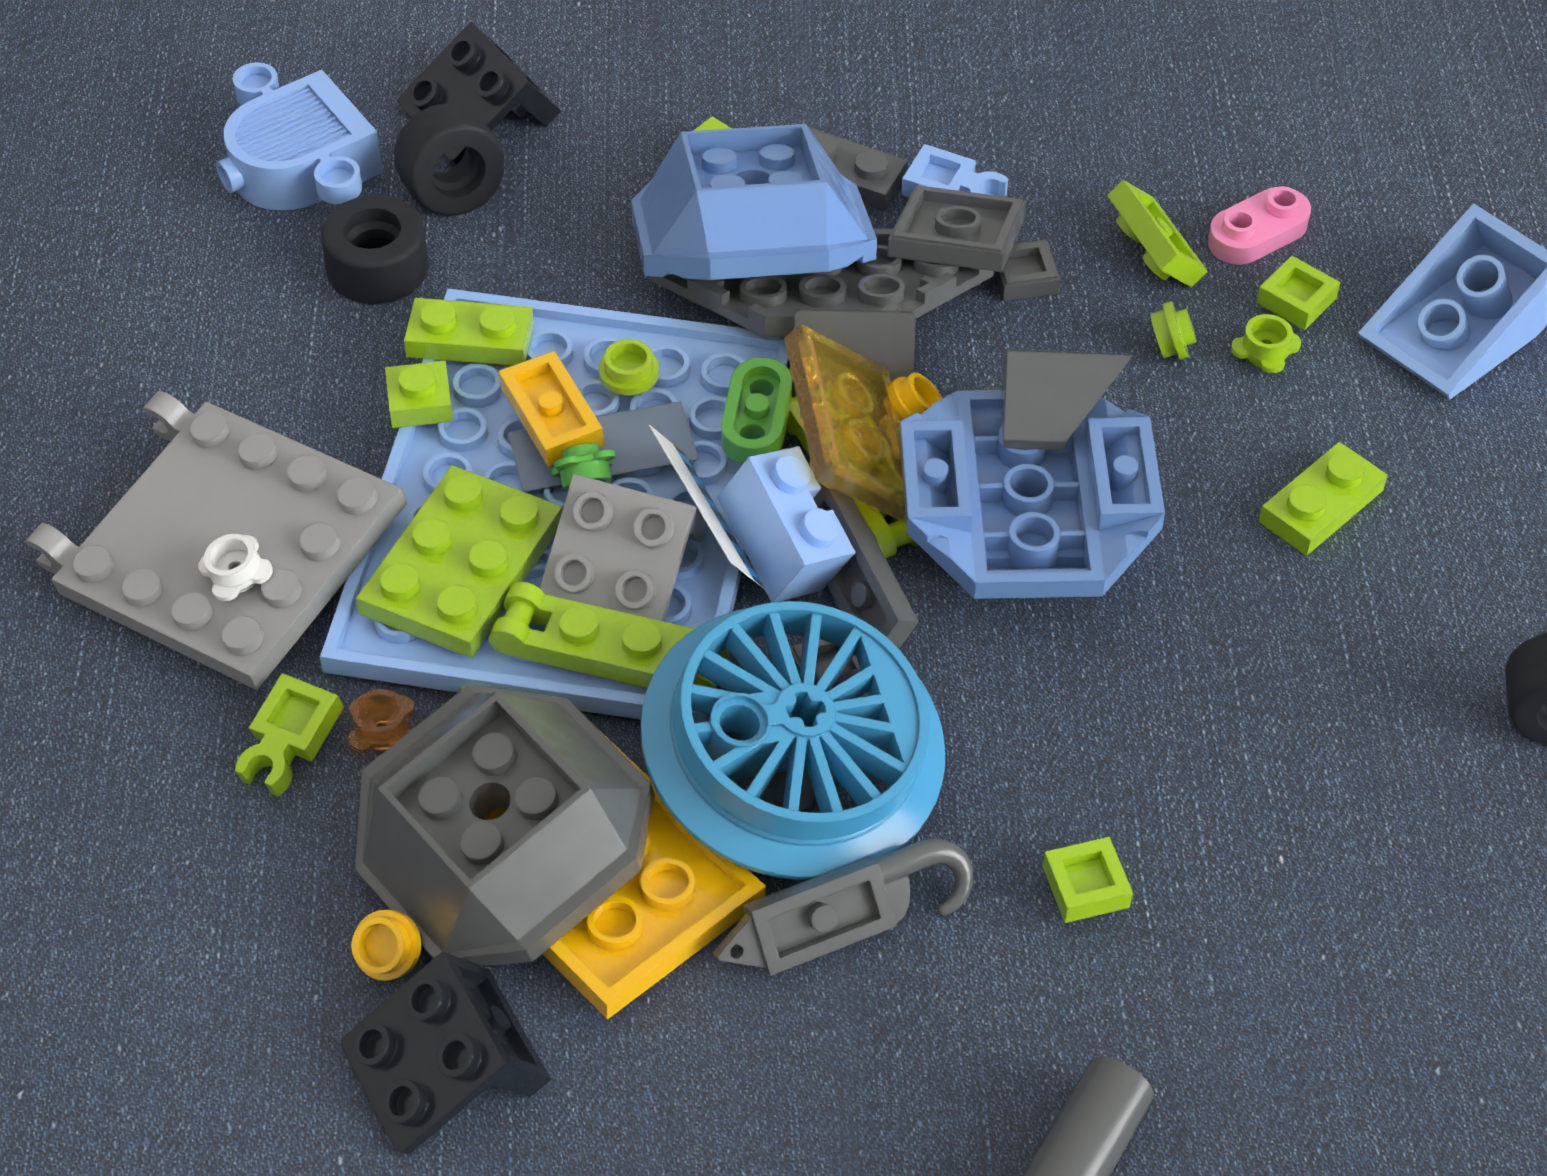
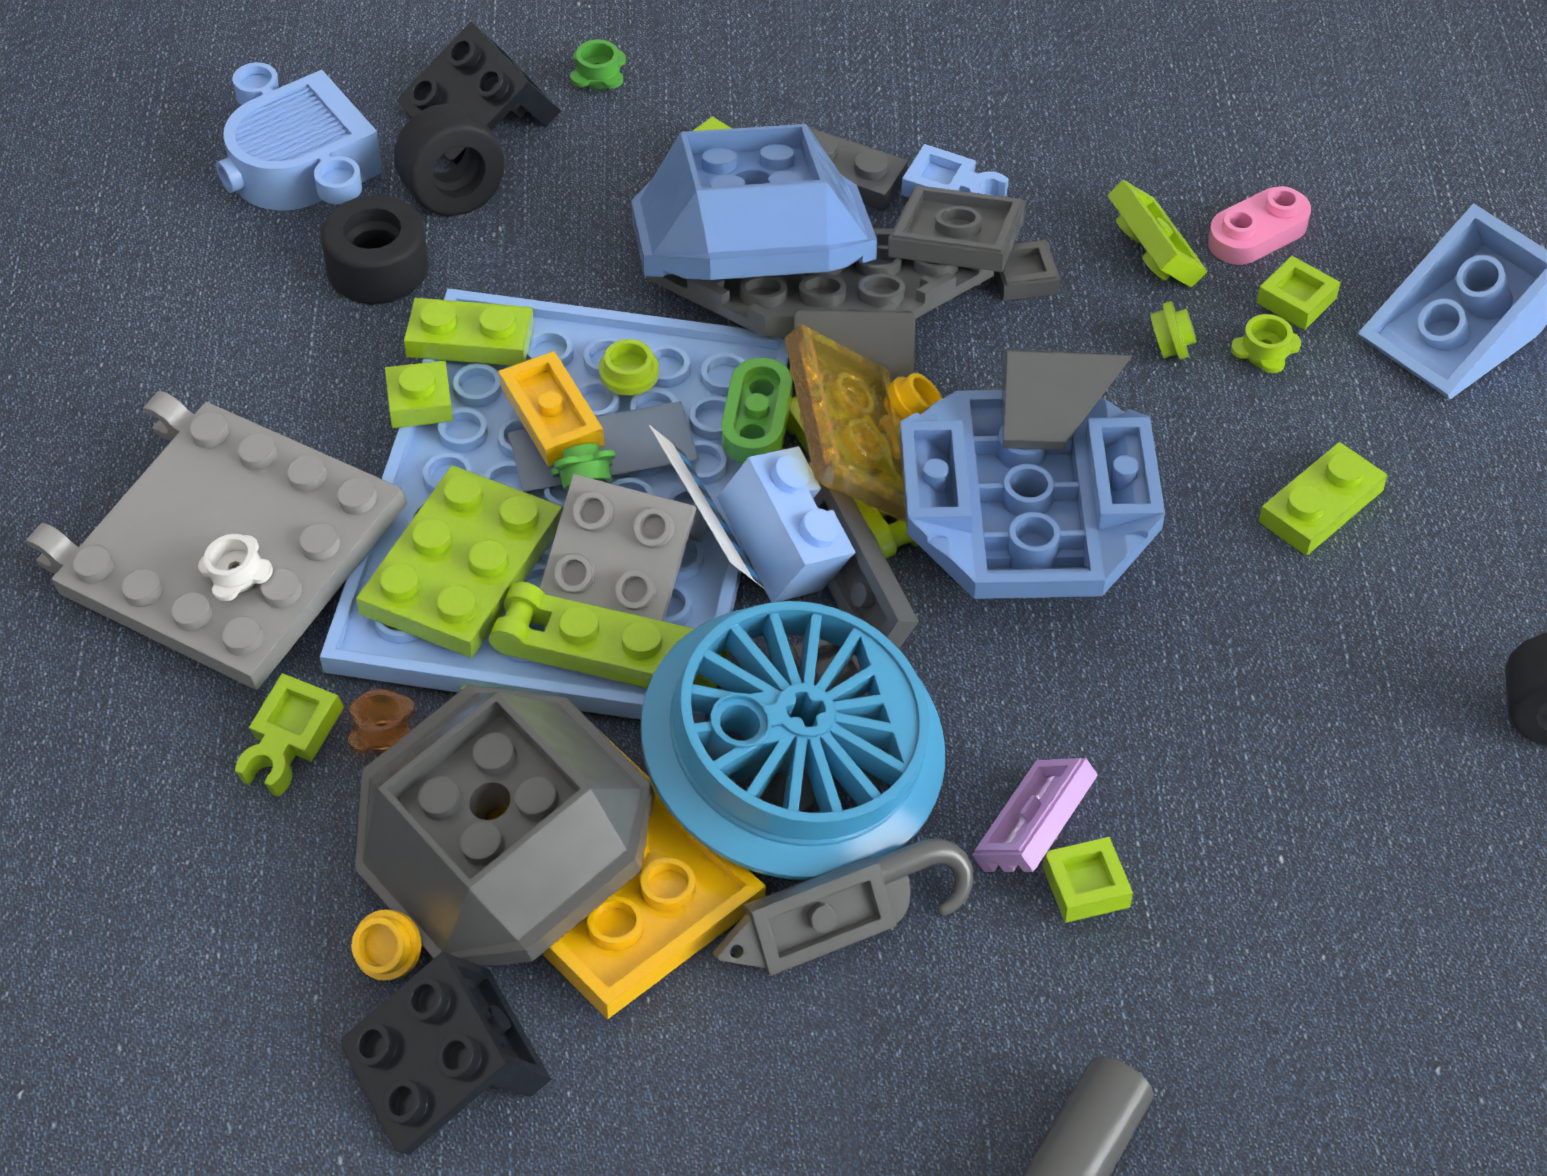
(598, 65): none -> bright green plate
(1035, 815): none -> lavender tile

